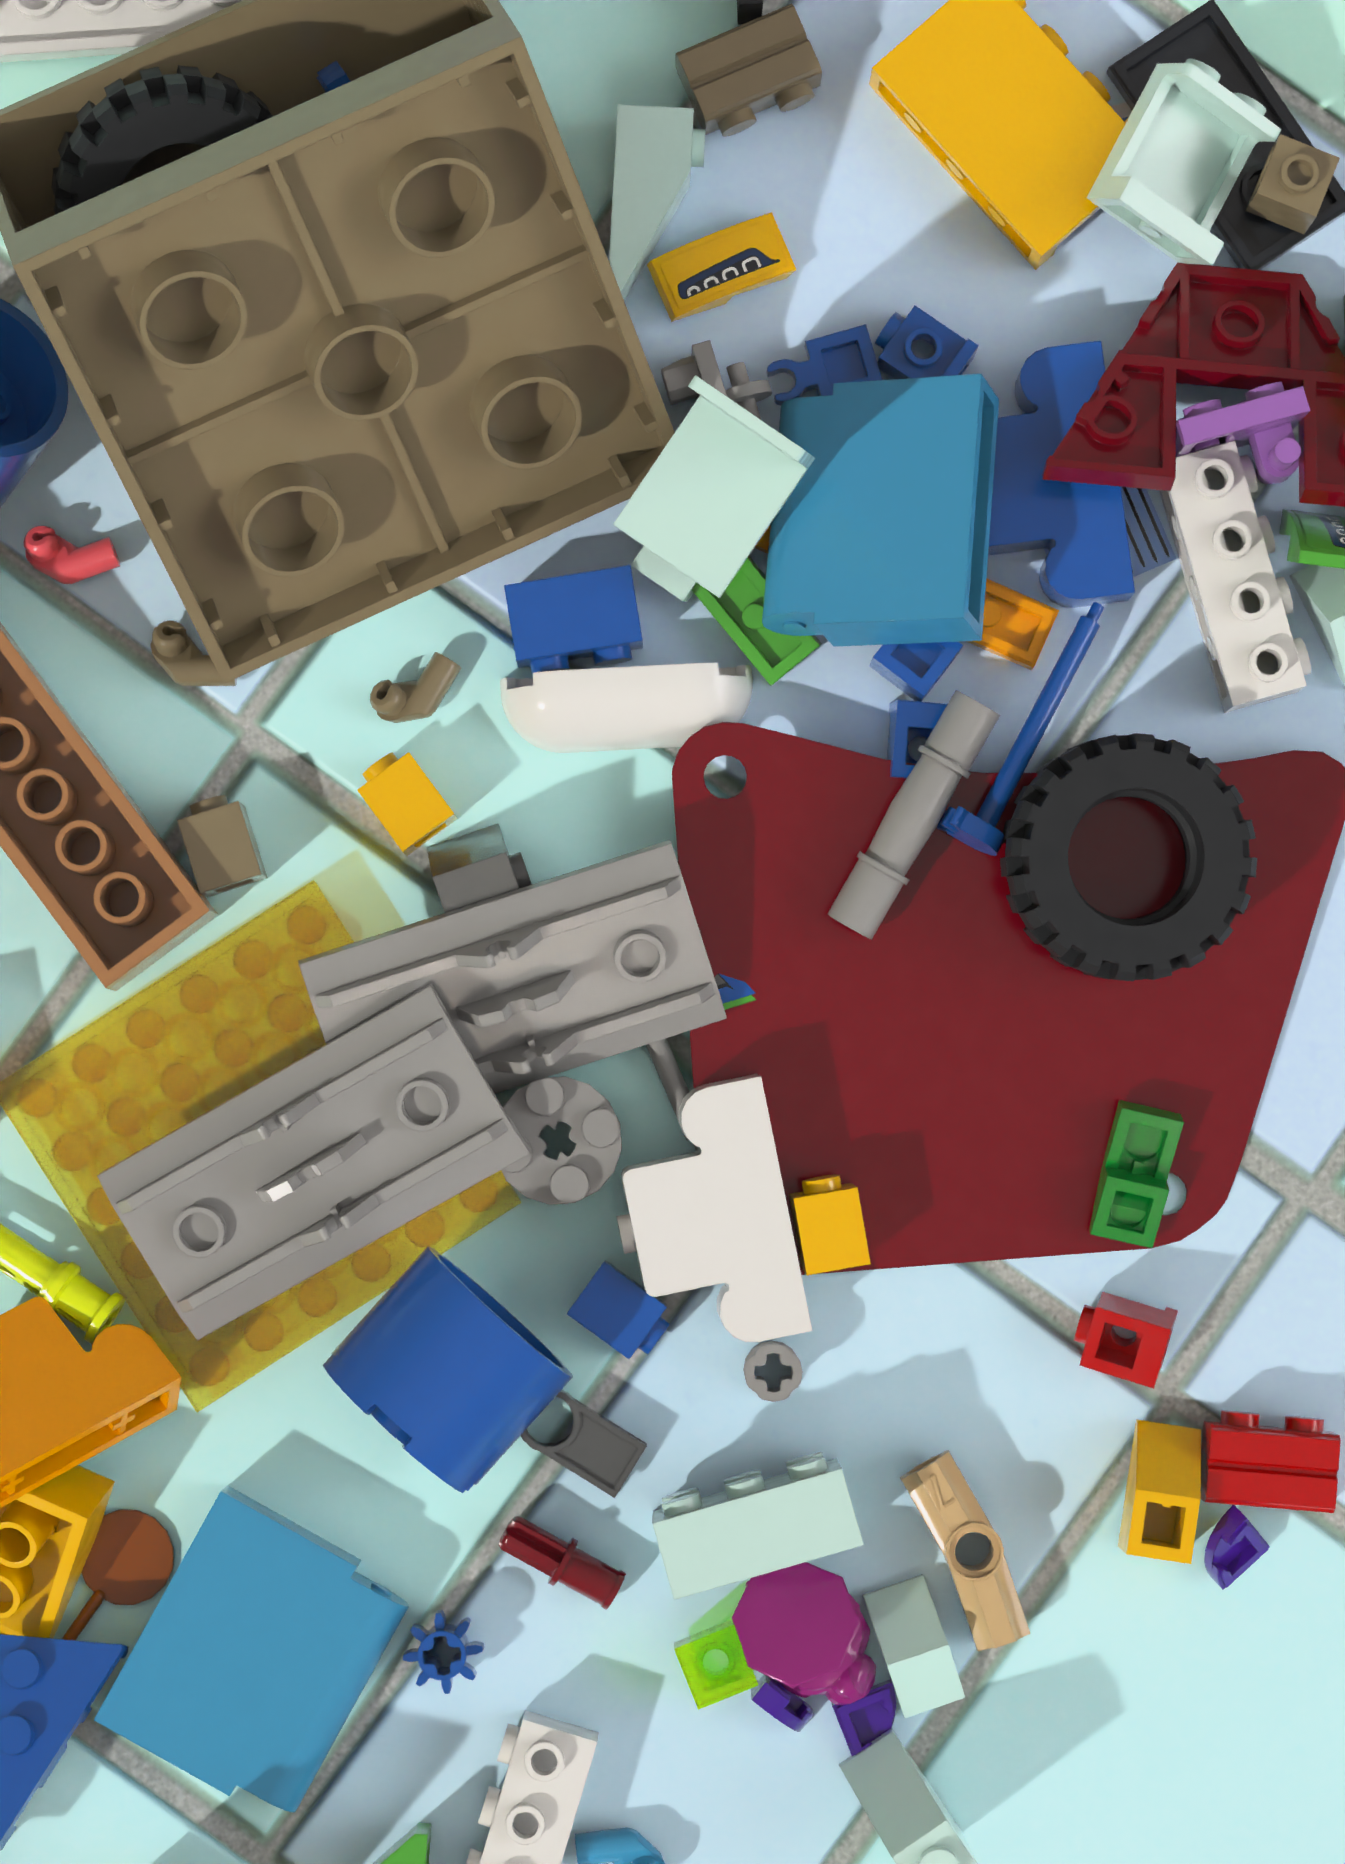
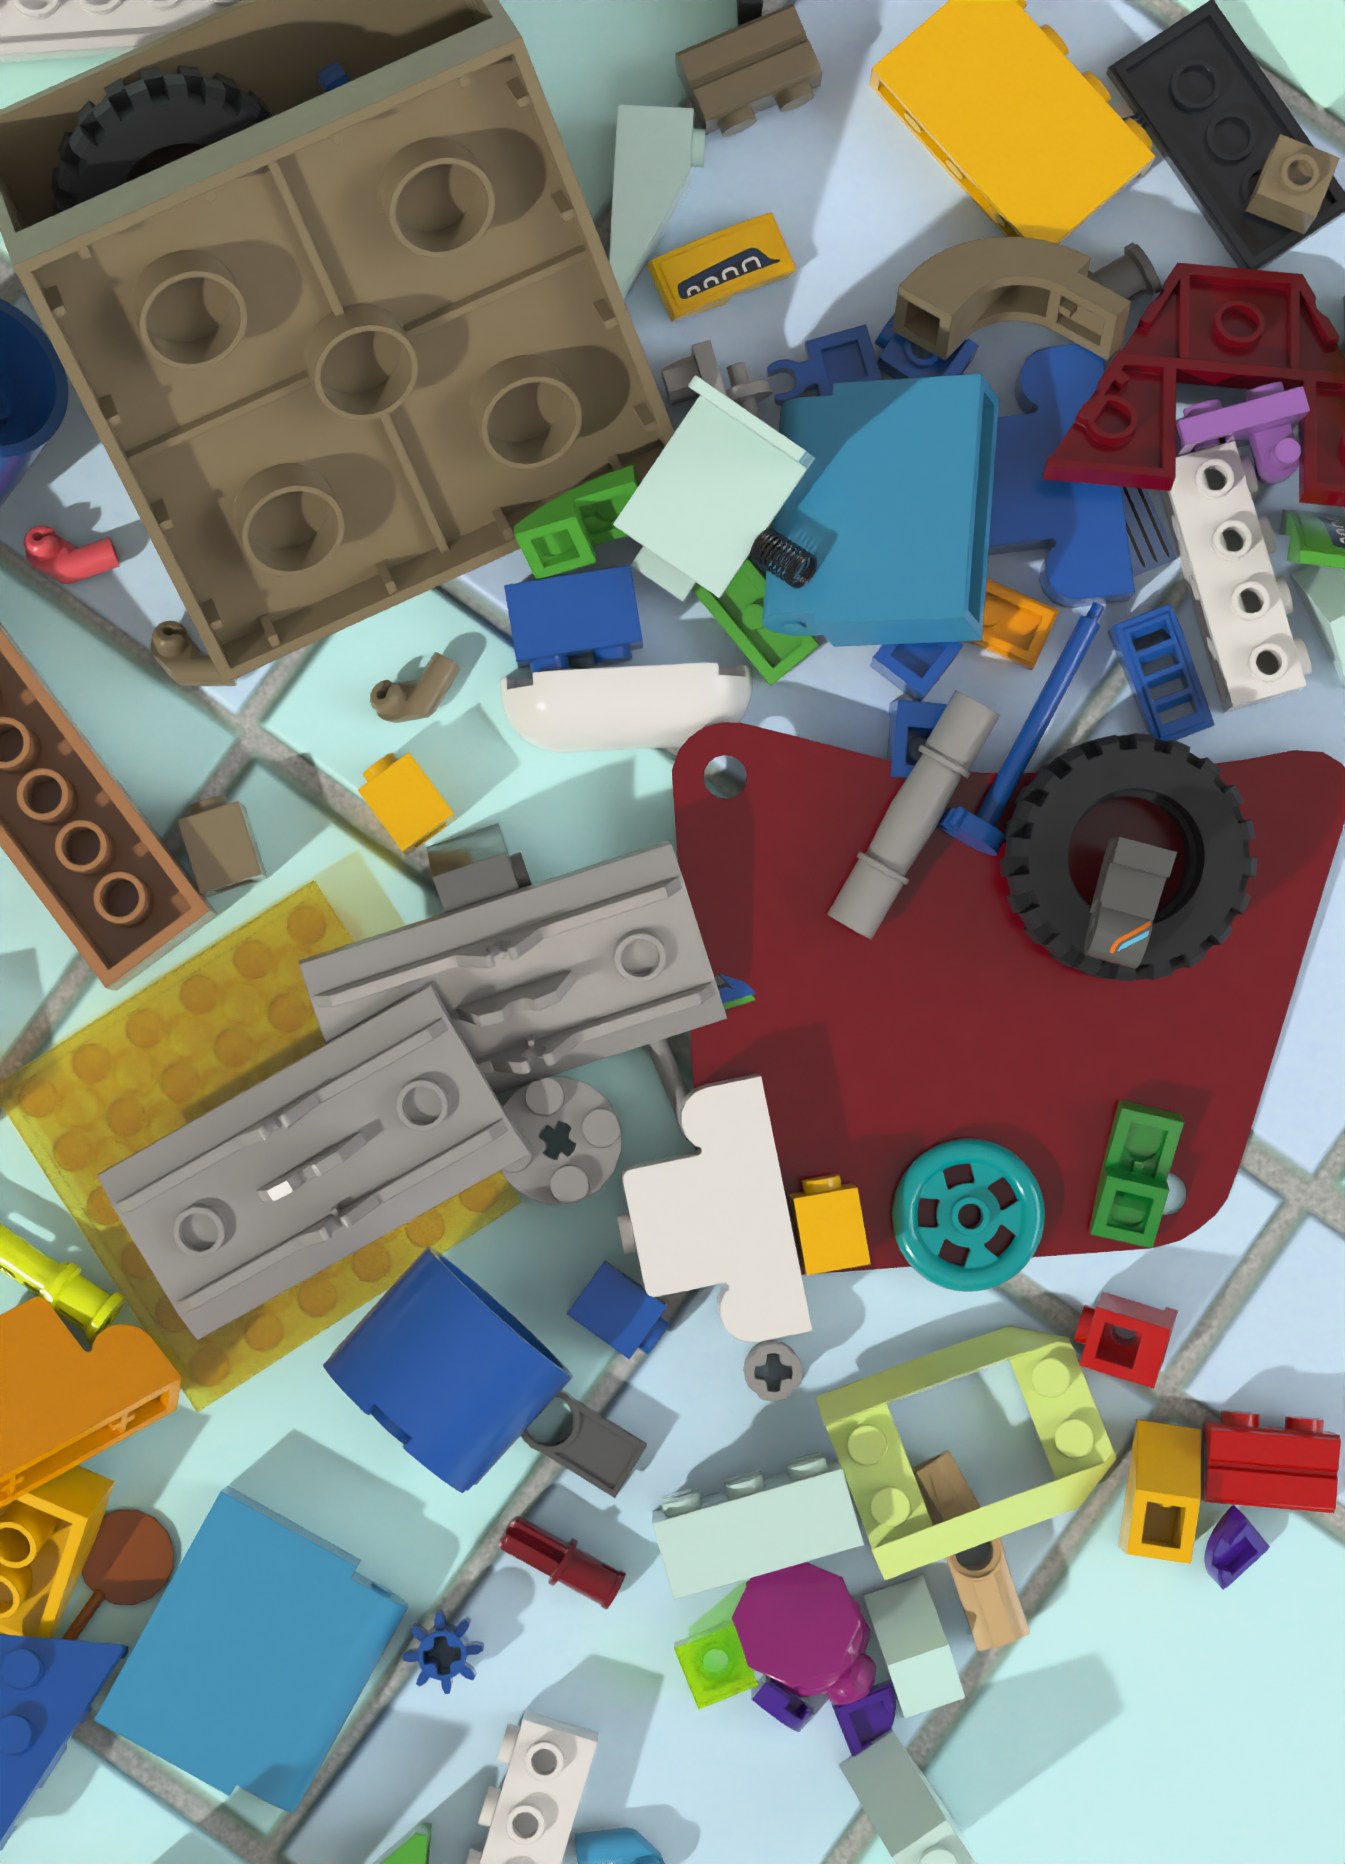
(569, 526): none -> bright green slope
(792, 565): none -> black piece
(882, 1474): none -> yellowish green wedge
(926, 1180): none -> teal plate
(1004, 282): none -> dark tan arch
(1126, 900): none -> dark grey leg
(1129, 274): none -> dark grey bush
(1180, 159): light aqua panel -> none
(1183, 668): none -> blue slope

